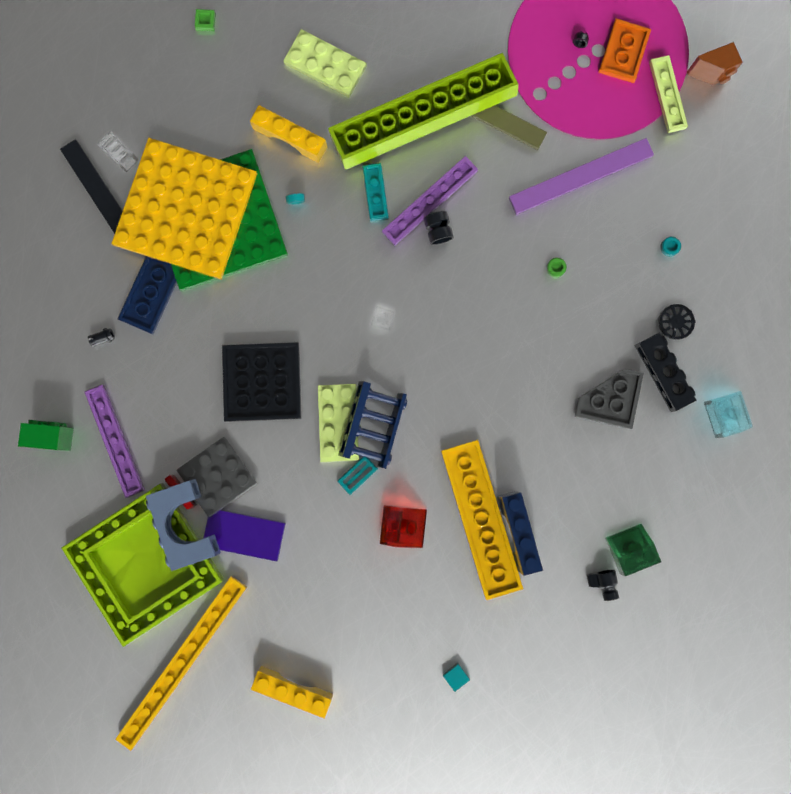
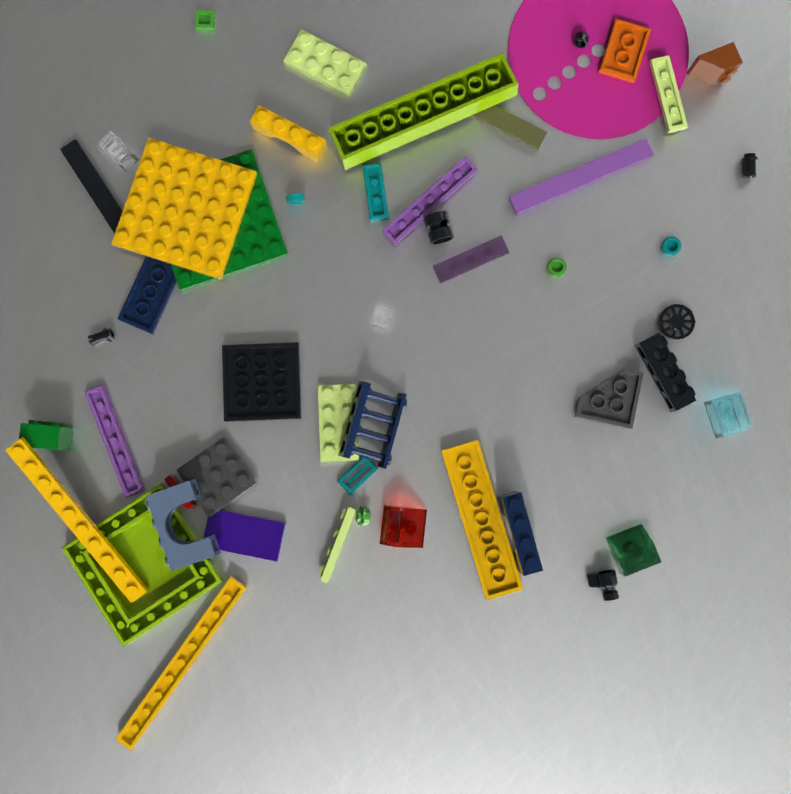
(76, 519): none -> yellow plate
(305, 698): yellow arch -> none
(334, 551): none -> yellowish green plate
(362, 516): none -> bright green plate
(456, 677): teal tile -> none
(470, 259): none -> clear purple tile
(750, 165): none -> black pin

